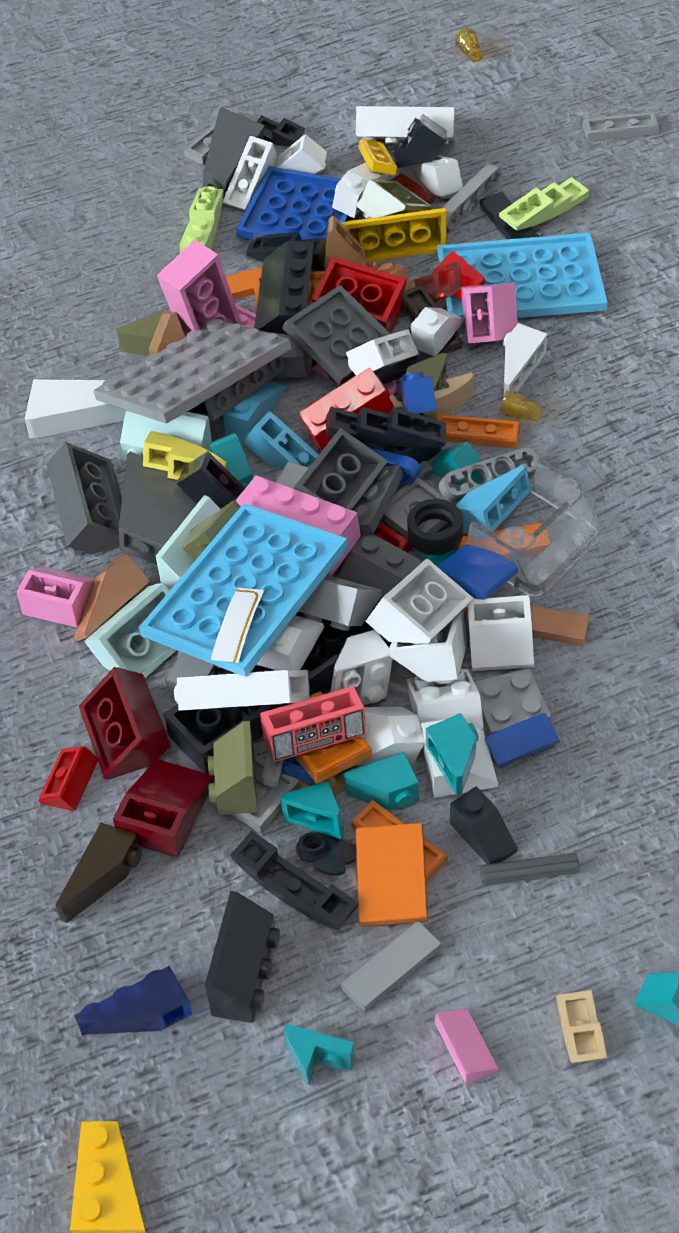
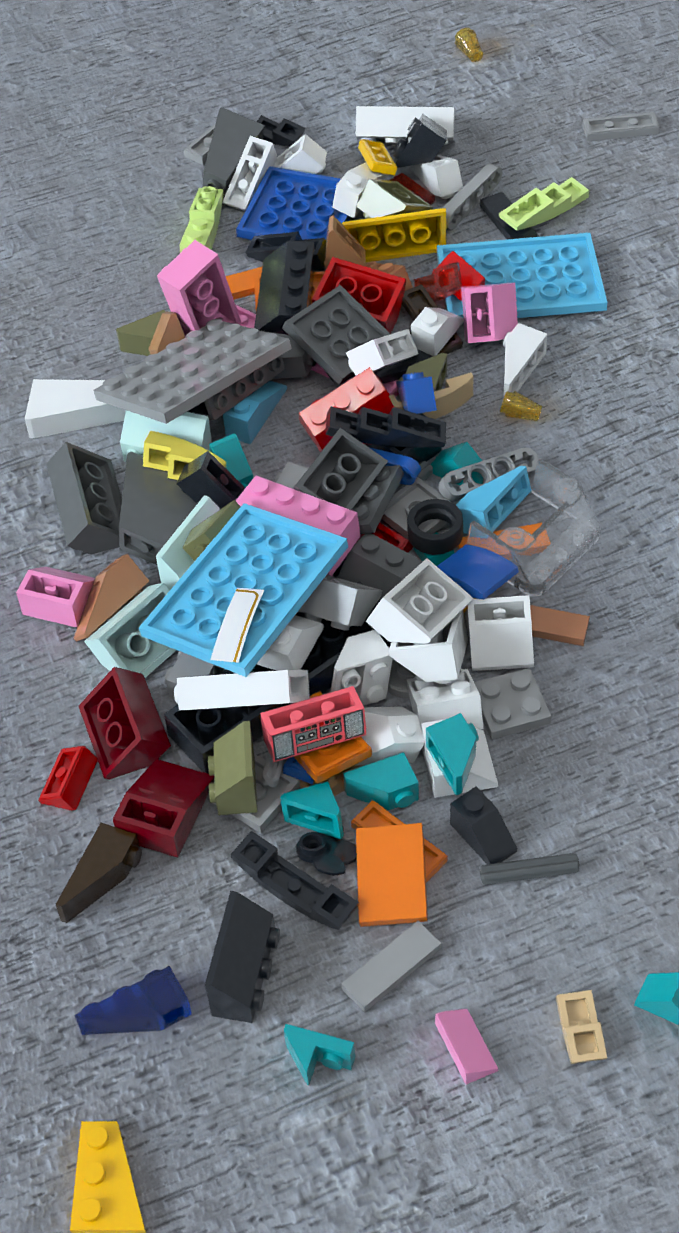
(278, 444): medium azure slope -> none
(481, 430): orange tile -> none
(522, 739): blue slope -> none

